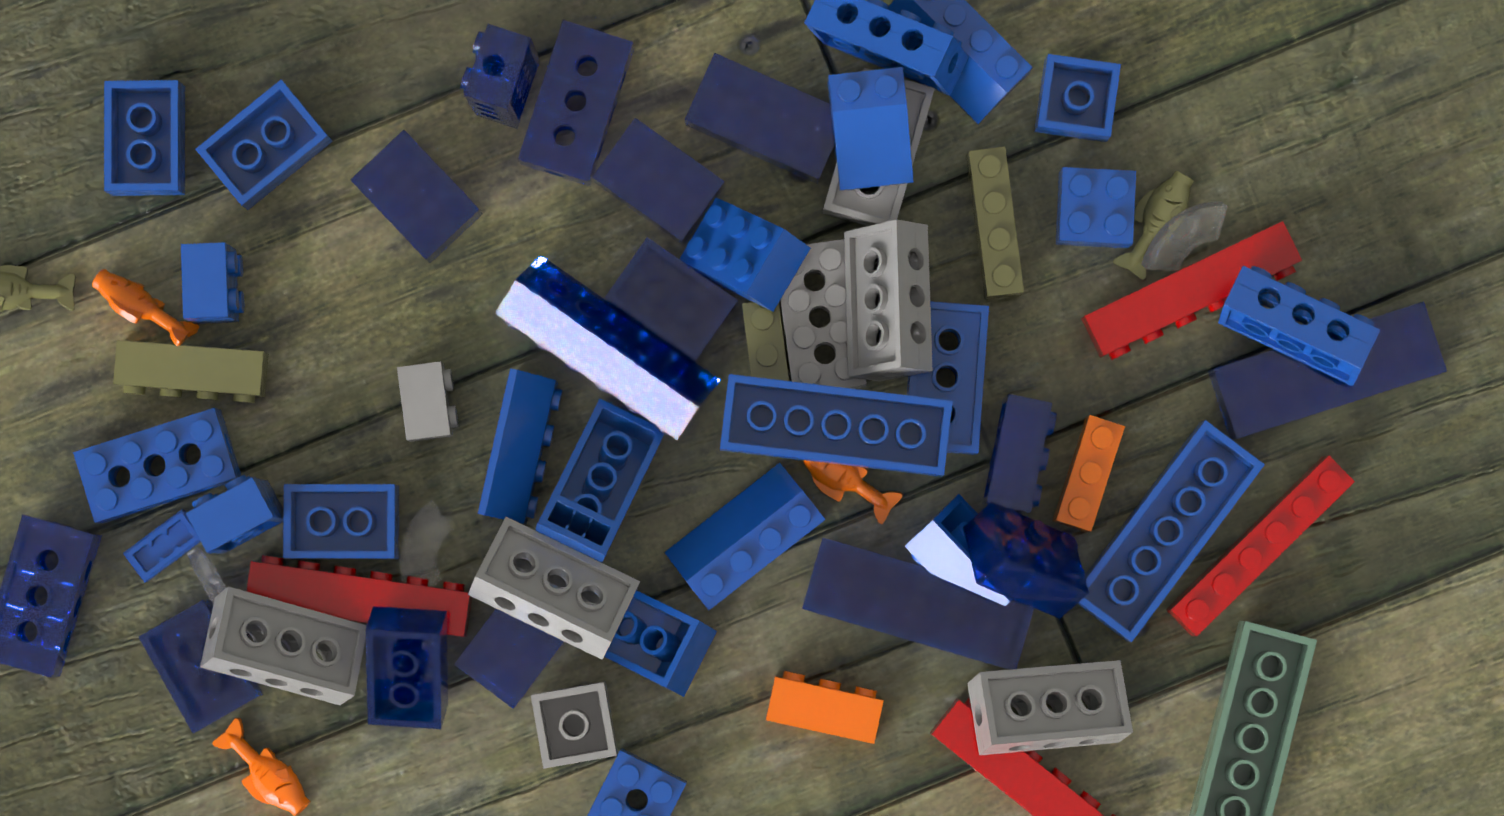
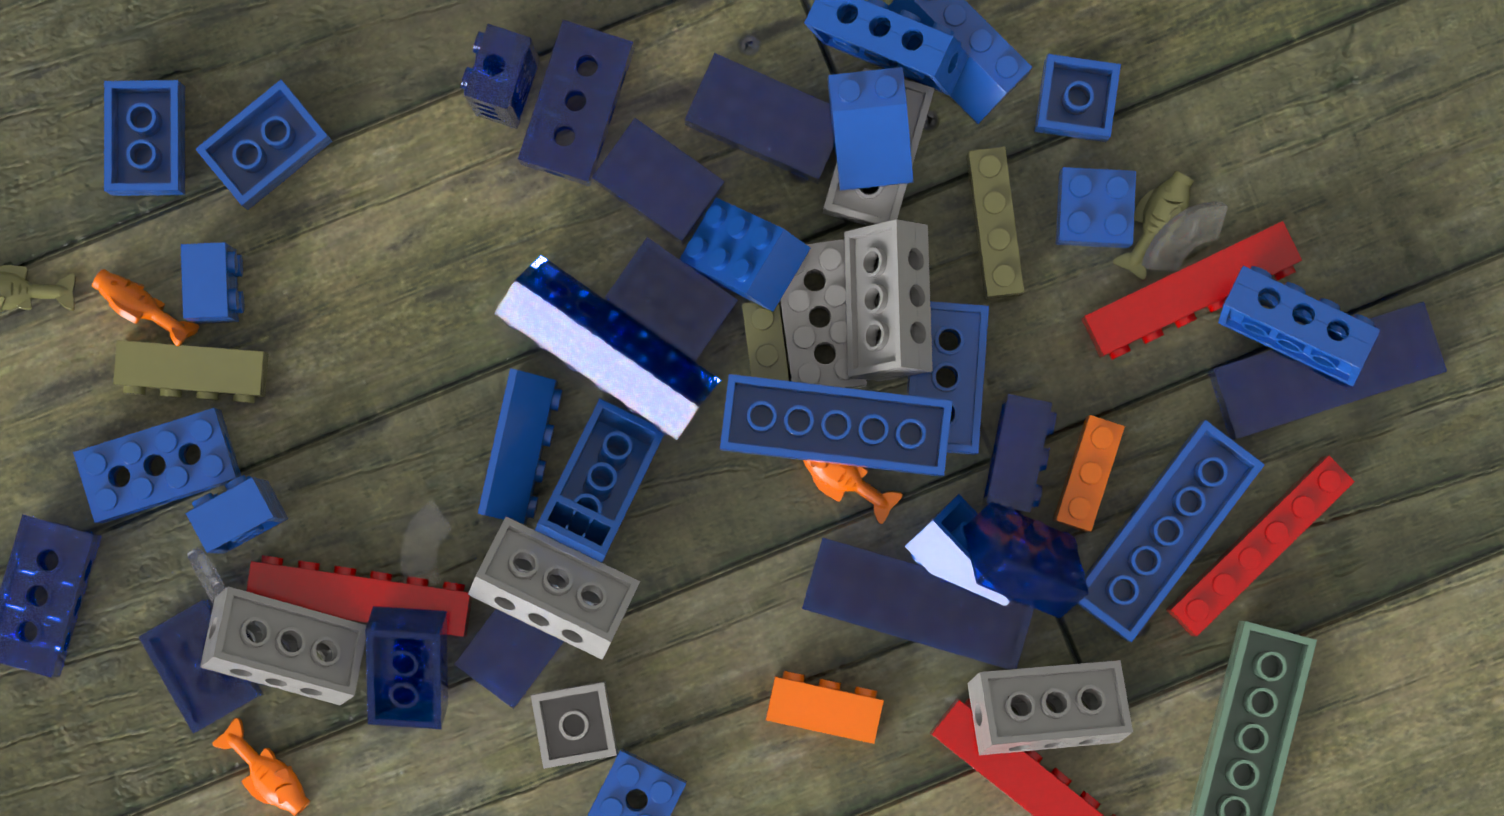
(162, 546): blue plate -> none
(341, 521): blue brick -> none
(416, 196): clear blue brick -> none
(426, 401): light grey brick -> none
(660, 643): blue slope -> none
(744, 536): blue slope -> none

